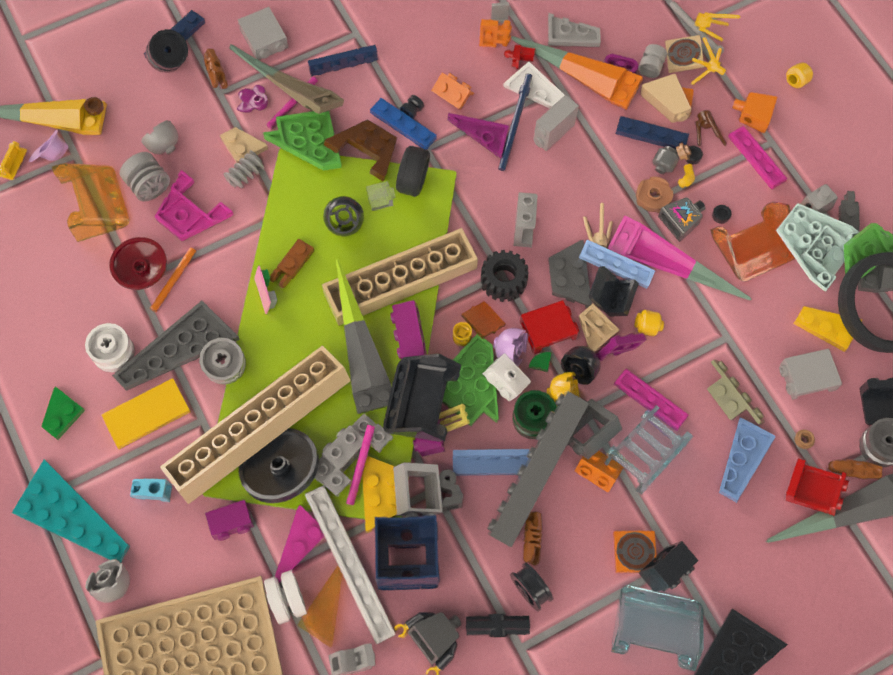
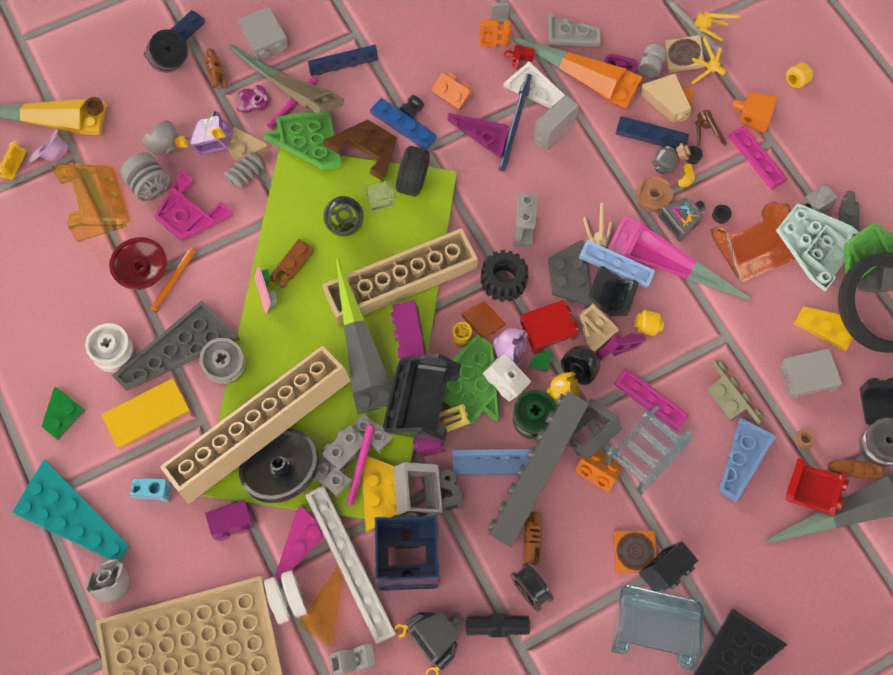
(209, 135): none -> medium lavender torso

